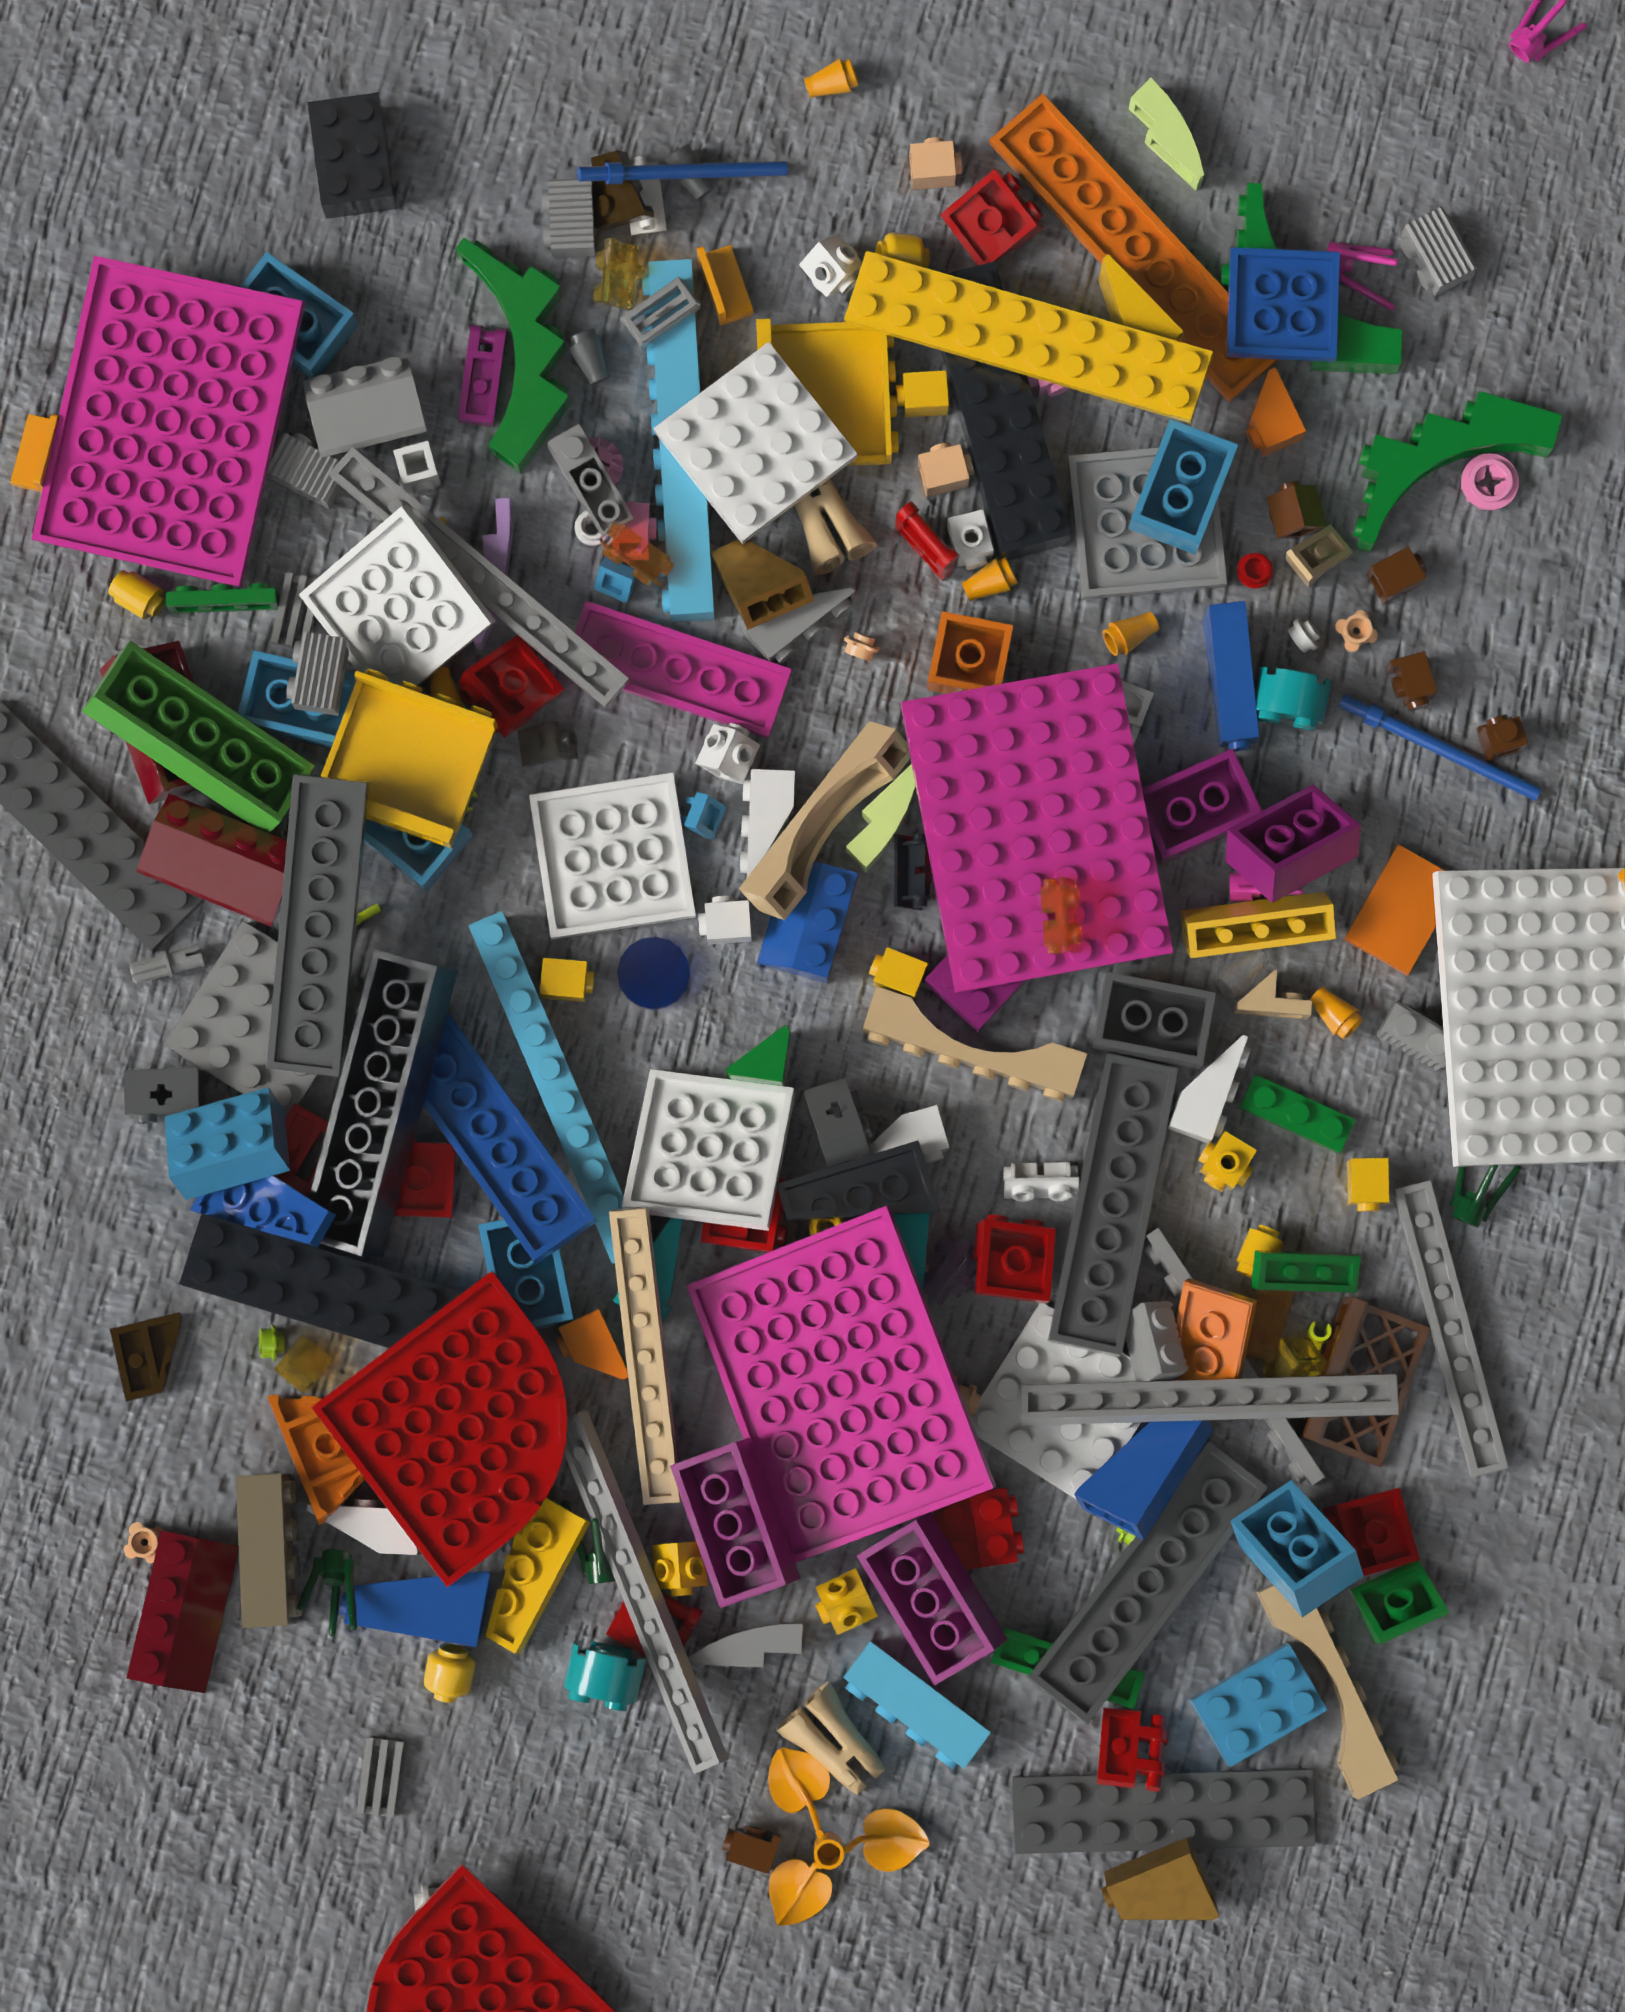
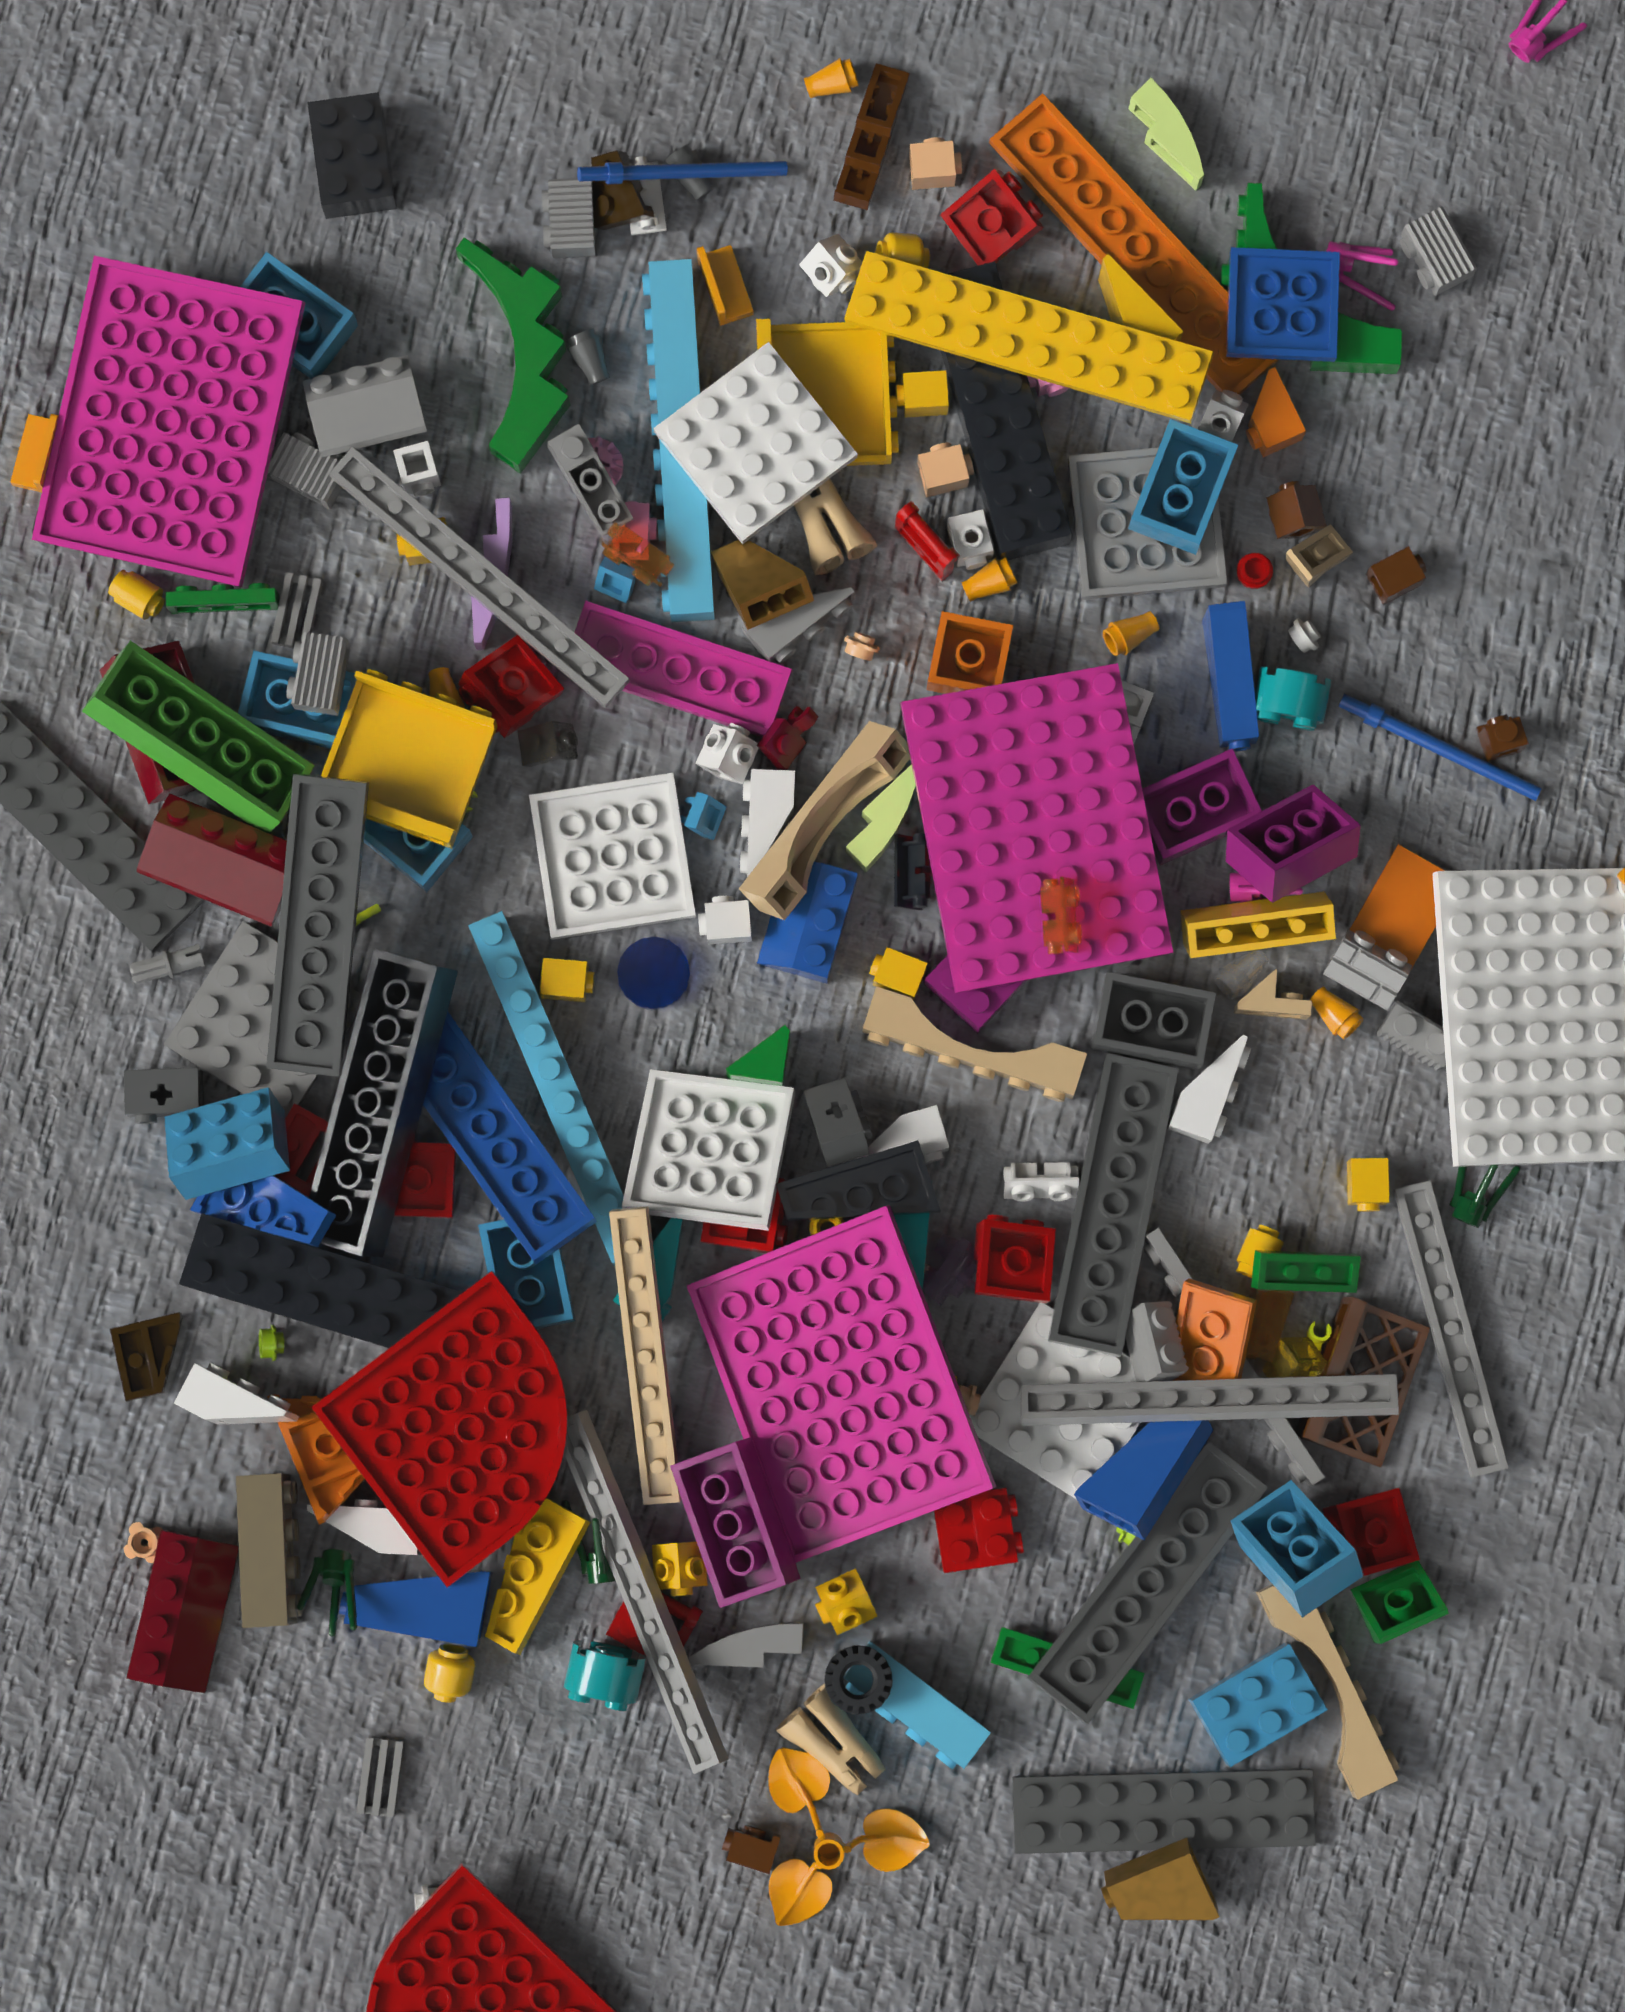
(224, 1402): none -> white slope
(303, 1364): clear yellow panel -> none
(398, 602): white plate -> none
(482, 376): magenta plate -> none
(580, 529): white plate -> none
(592, 1345): orange slope -> none
(619, 274): clear yellow hips -> none
(686, 295): light grey tile -> none
(783, 738): none -> dark red plate
(871, 136): none -> reddish brown slope
(881, 1685): none -> black tyre
(932, 1598): magenta brick -> none
(1119, 1749): red plate -> none
(1223, 414): none -> white brick
(1233, 1150): yellow brick -> none
(1296, 1114): green plate -> none
(1360, 621): light nougat plate -> none
(1368, 968): none -> light grey brick
(1412, 680): reddish brown brick -> none
(1491, 427): green arch -> none
(1499, 469): bright pink gear -> none

